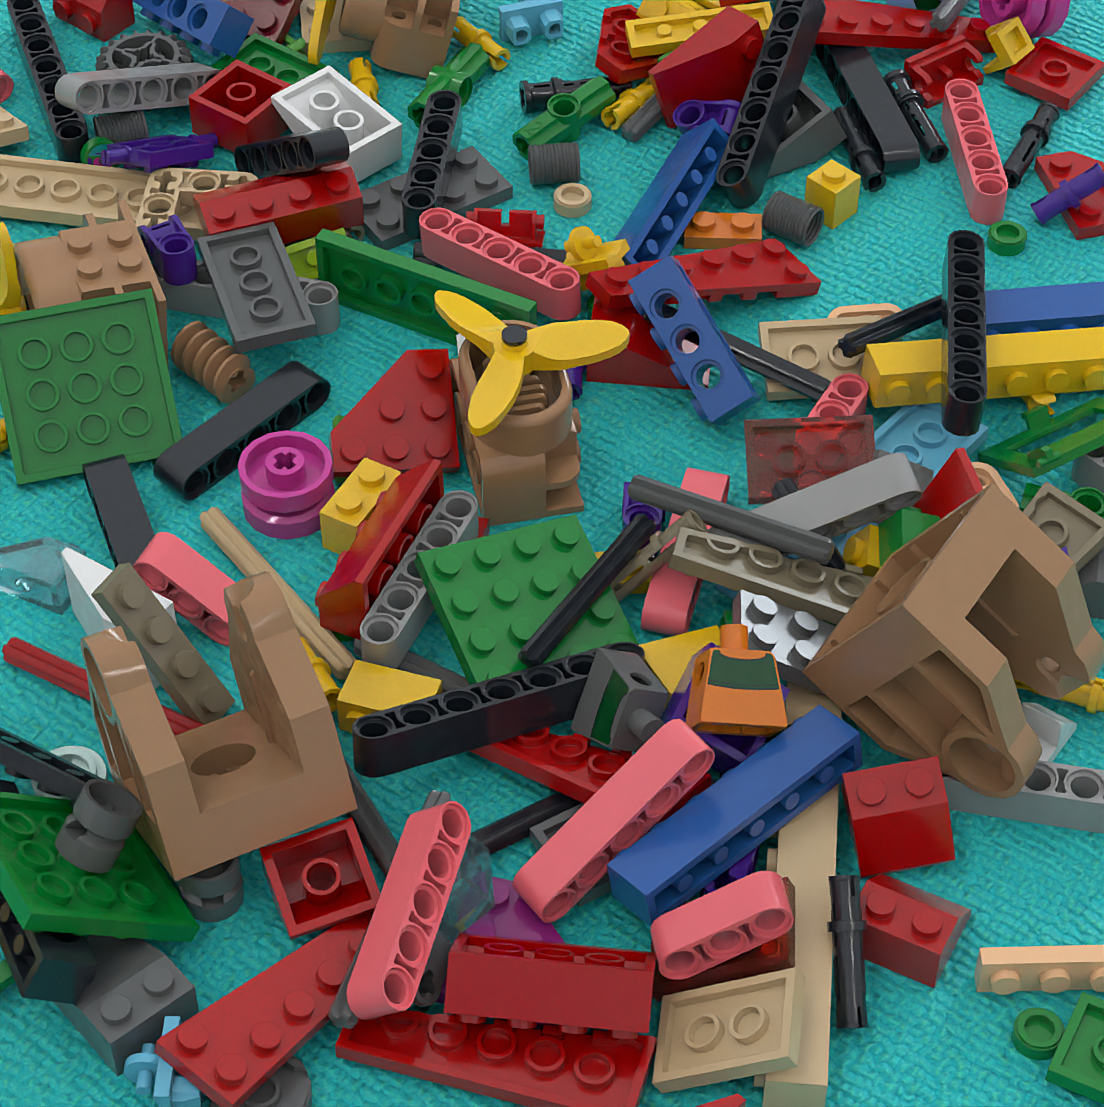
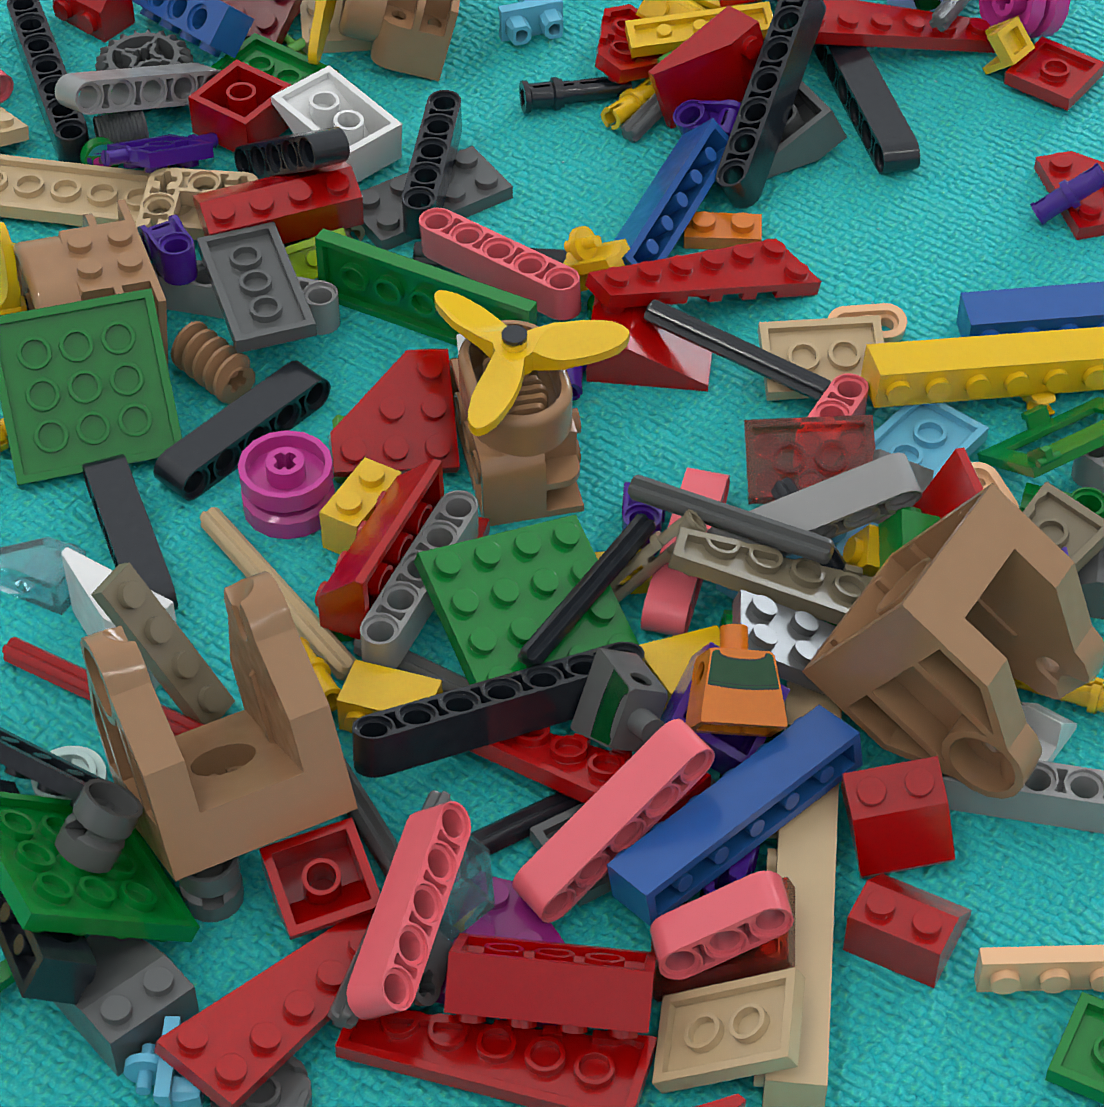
(189, 581): coral beam -> none
(362, 77): yellow pin -> none
(456, 76): green piece -> none
(469, 33): yellow pin -> none
(522, 224): red hinge -> none
(554, 163): dark grey piece -> none
(565, 116): green piece -> none
(572, 200): tan tile -> none
(734, 389): blue brick -> none
(792, 218): dark grey piece -> none
(835, 191): yellow brick -> none
(847, 942): black pin -> none
(862, 157): black pin -> none
(892, 326): black axle -> none
(931, 143): black pin -> none
(939, 65): red hinge -> none
(963, 334): black beam -> none
(974, 152): coral beam -> none
(1006, 238): green tile -> none
(1034, 136): black pin -> none
(1037, 1033): green tile -> none

